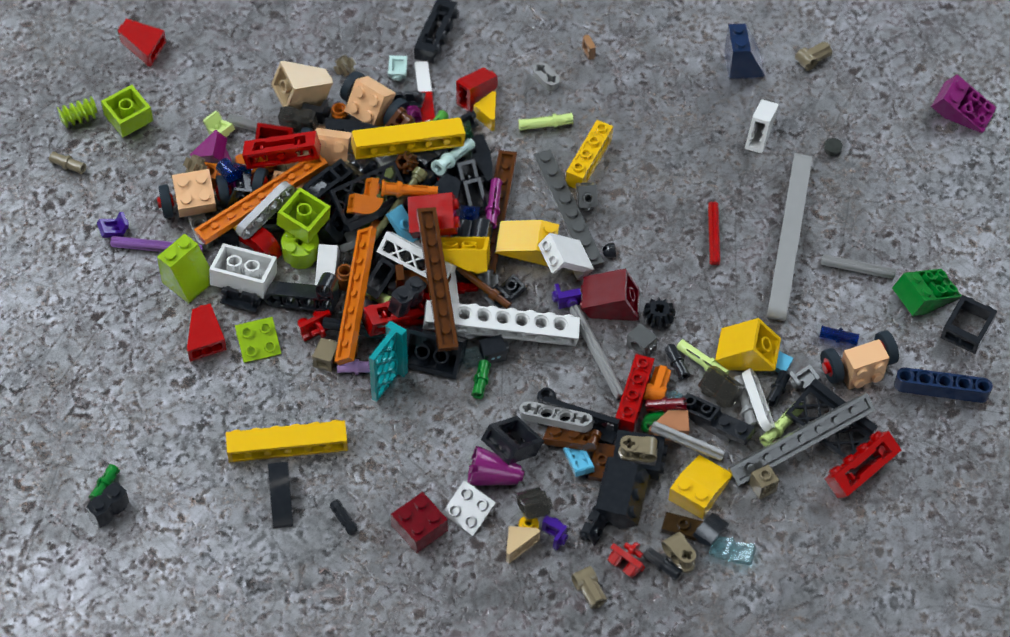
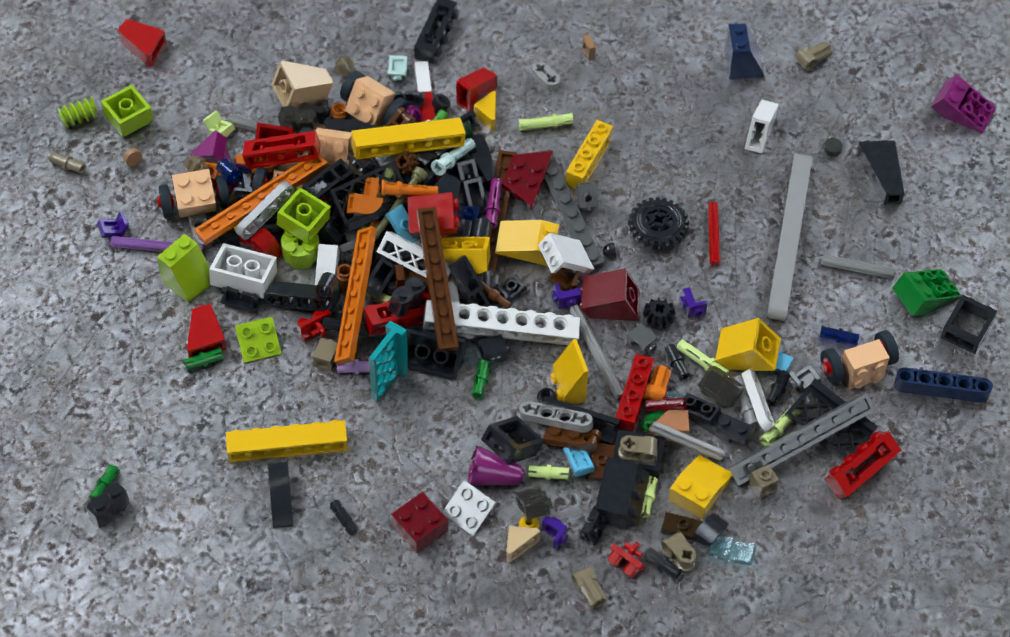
(132, 157): none -> medium nougat tile
(203, 359): none -> green pin
(440, 102): none -> black tile
(468, 282): none -> black slope
(526, 175): none -> dark red wing
(548, 472): none -> yellowish green pin
(565, 279): none -> reddish brown bracket
(570, 375): none -> yellow slope
(649, 497): none -> yellowish green pin
(657, 229): none -> black gear
(688, 303): none -> dark purple bracket
(883, 169): none -> black slope

